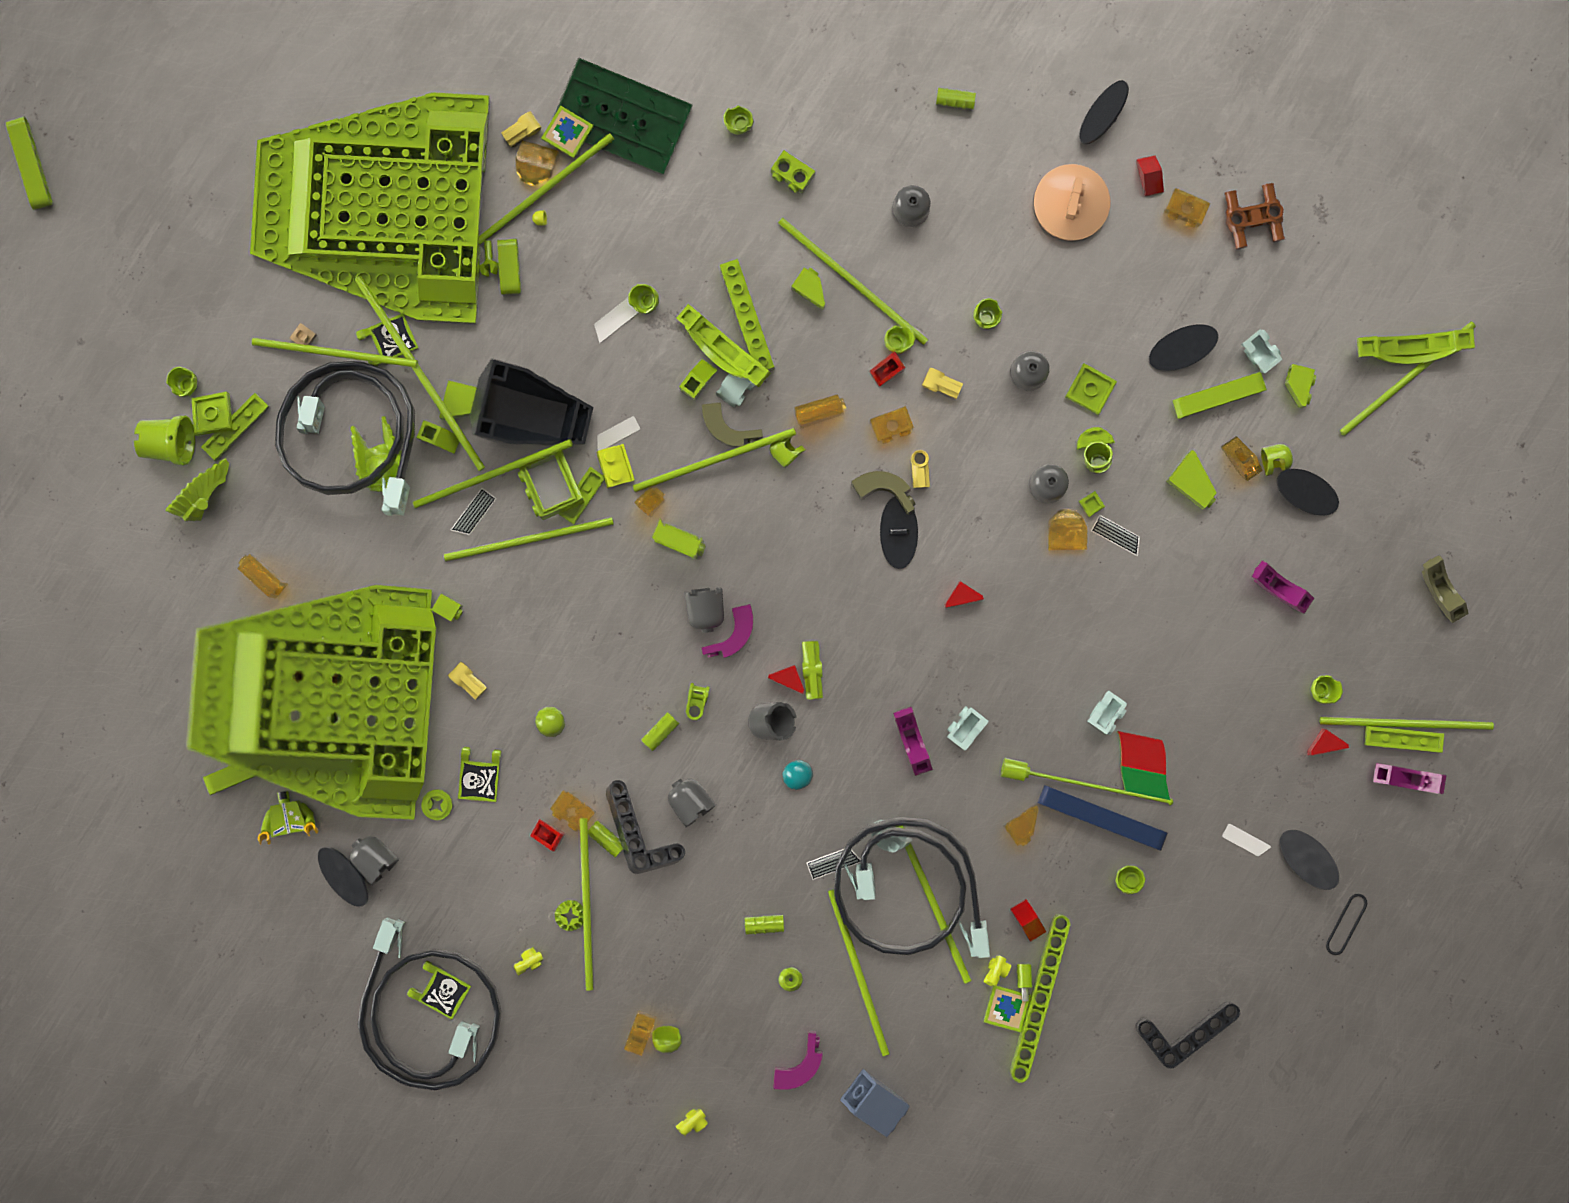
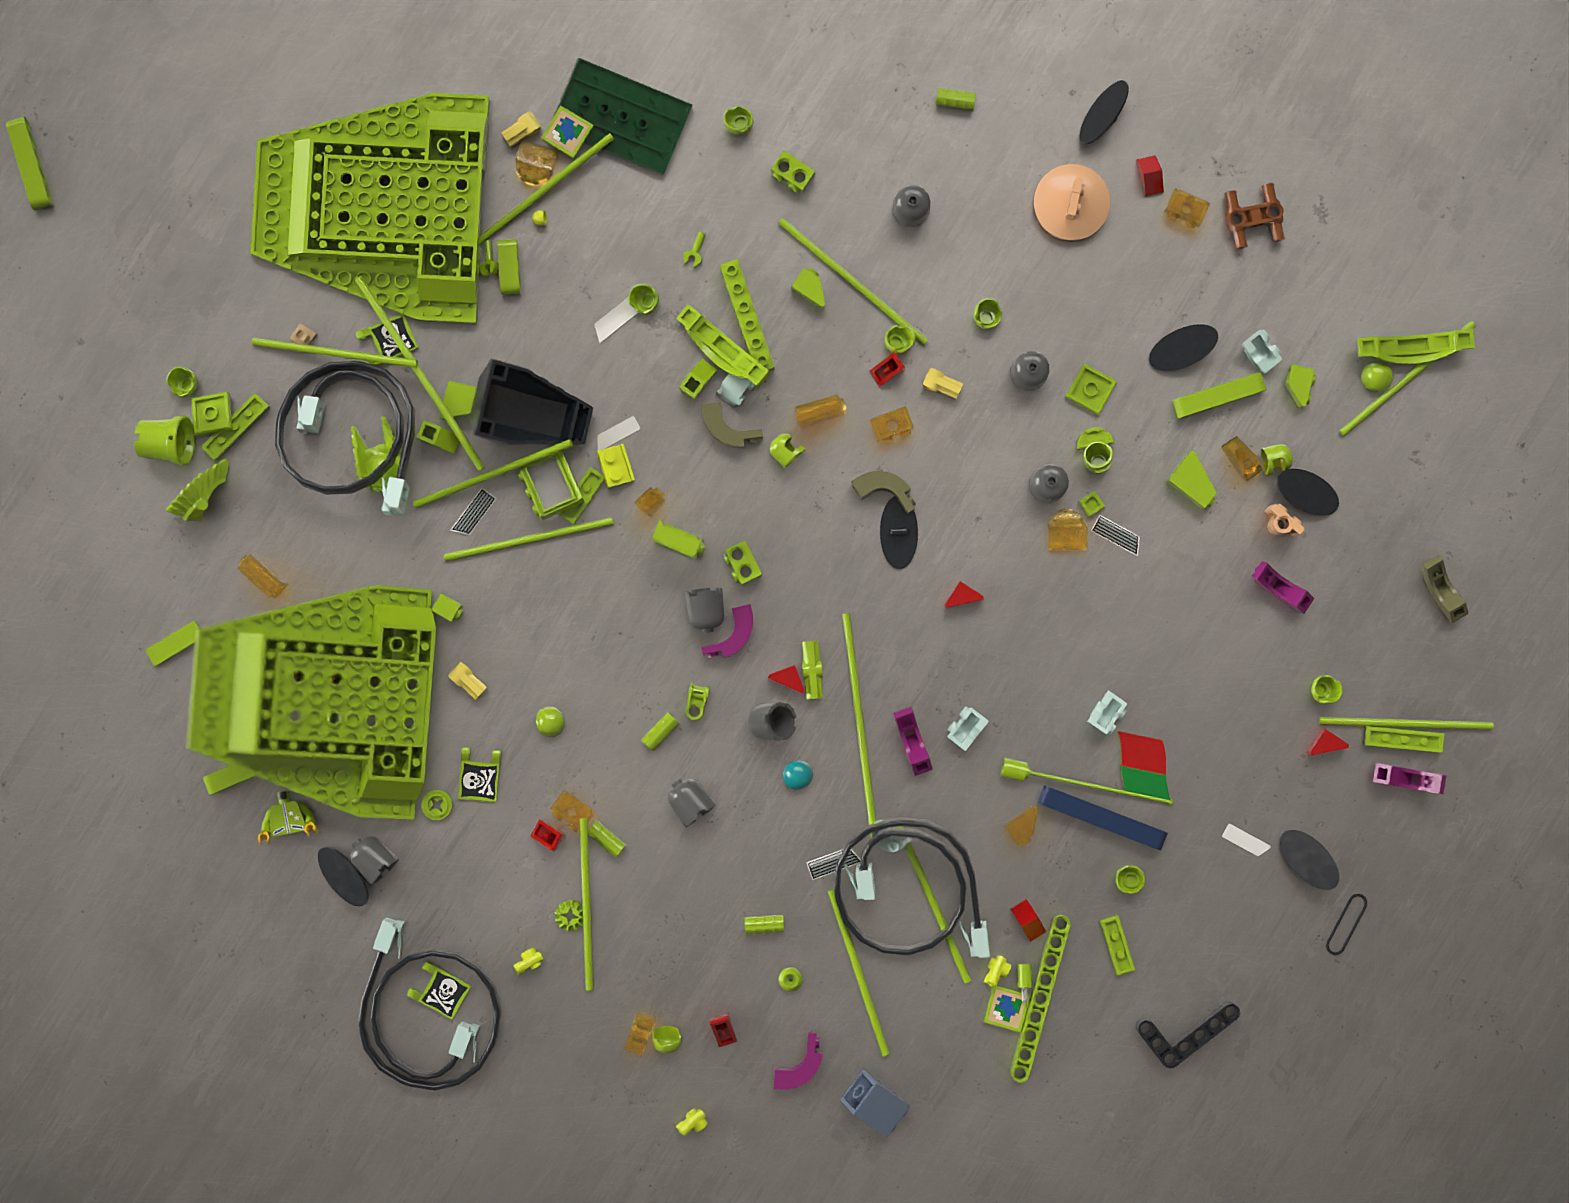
(173, 644): none -> lime tile
(634, 835): black beam -> none
(695, 250): none -> lime bar
(715, 459): lime piece -> none
(723, 1029): none -> red slope
(746, 561): none -> lime brick
(859, 719): none -> lime piece
(920, 472): light yellow piece -> none
(1117, 945): none -> lime tile
(1290, 524): none -> light nougat plate
(1377, 376): none -> lime hair

